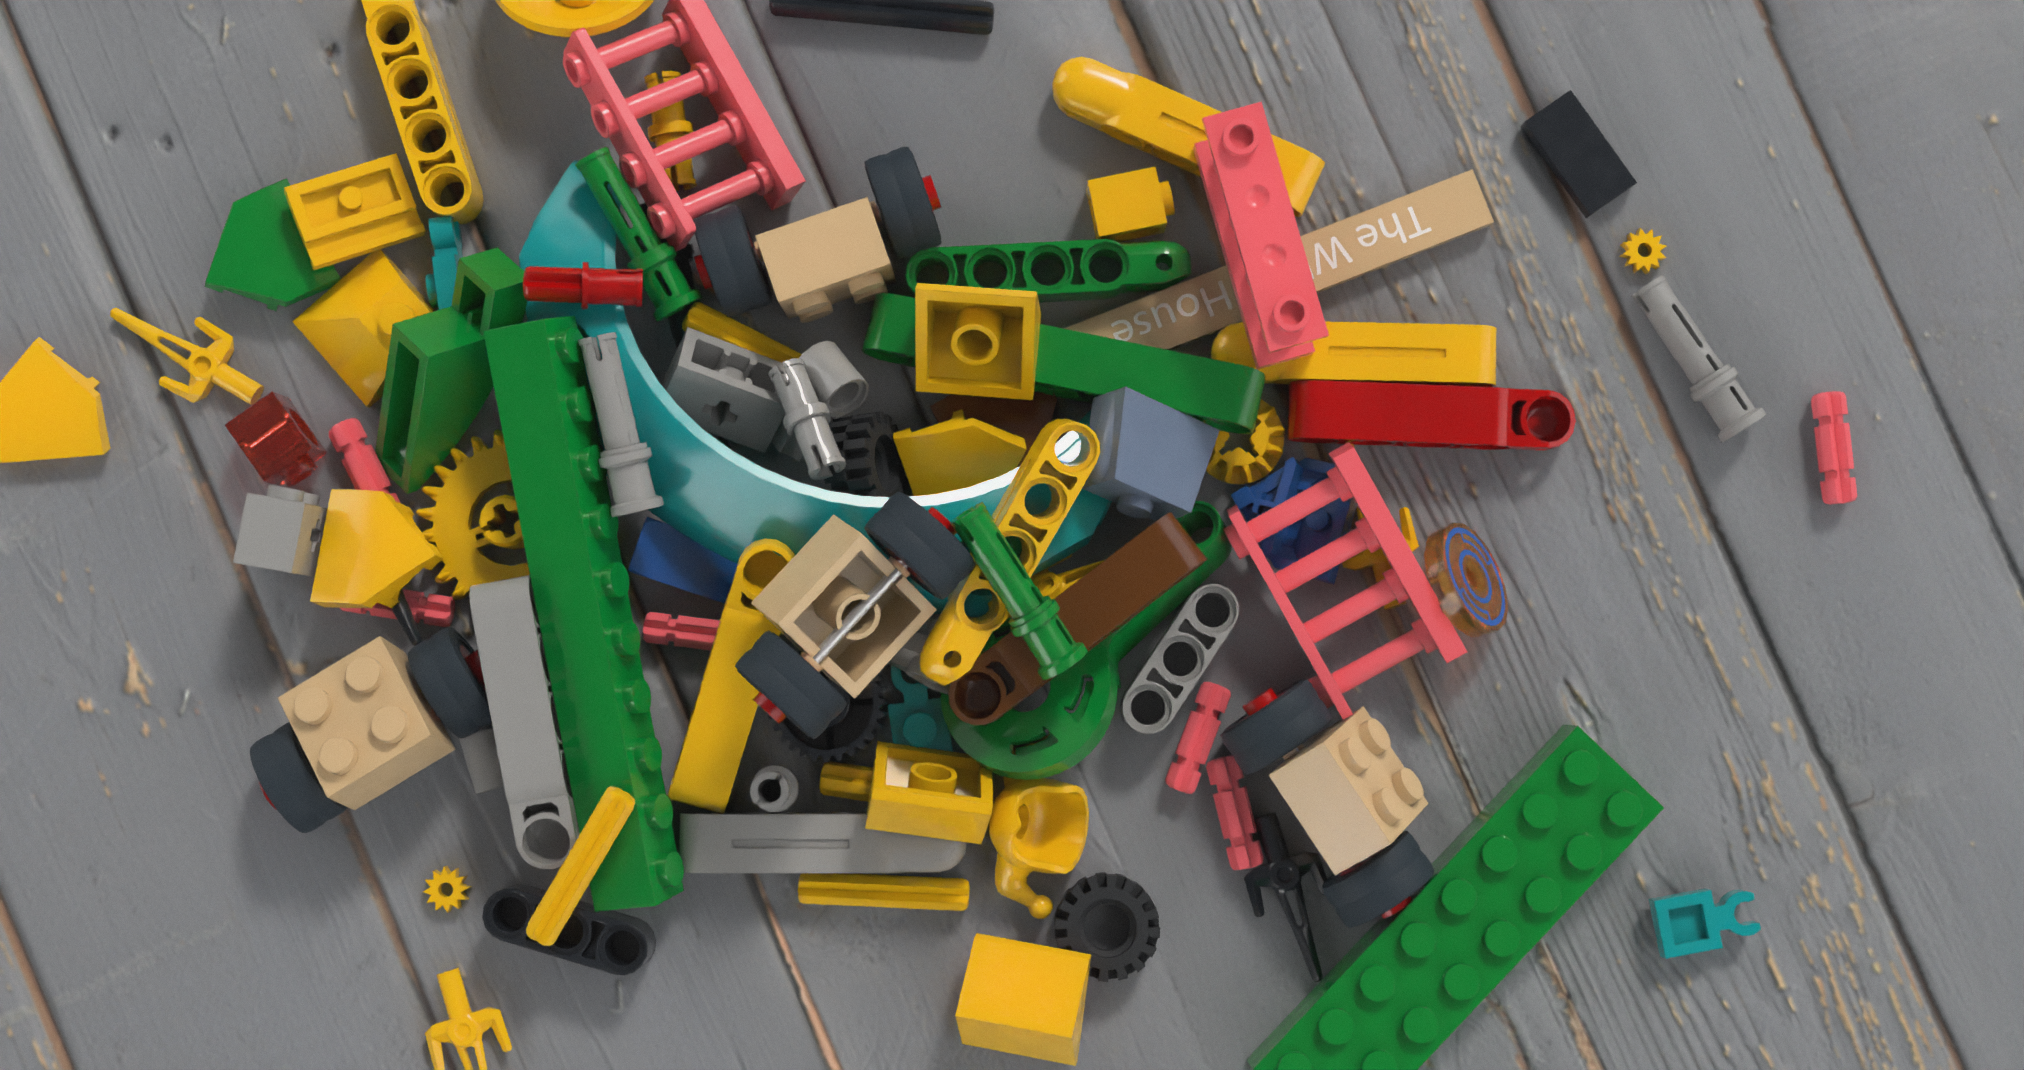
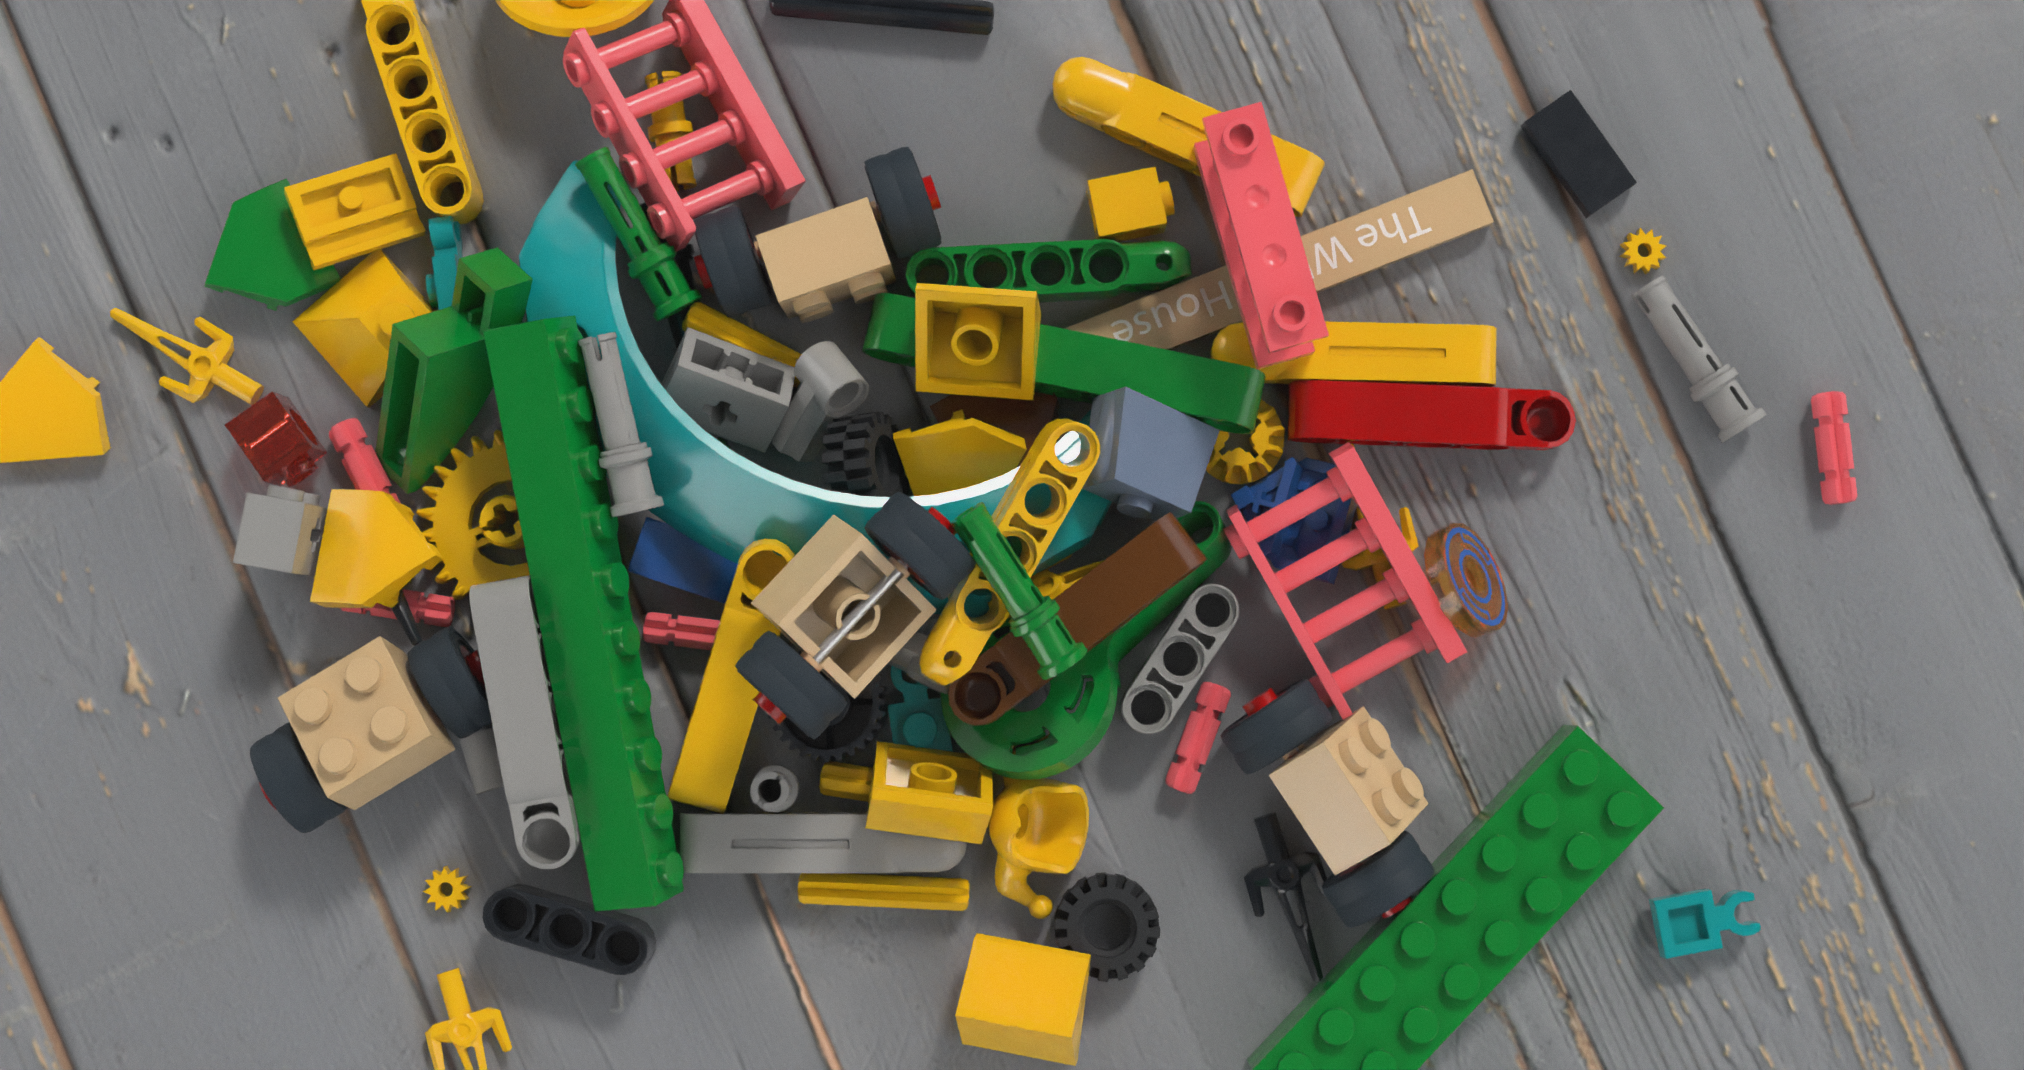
(580, 866): yellow axle -> none
(583, 285): red axle -> none
(807, 419): light grey pin -> none
(1234, 813): coral axle -> none

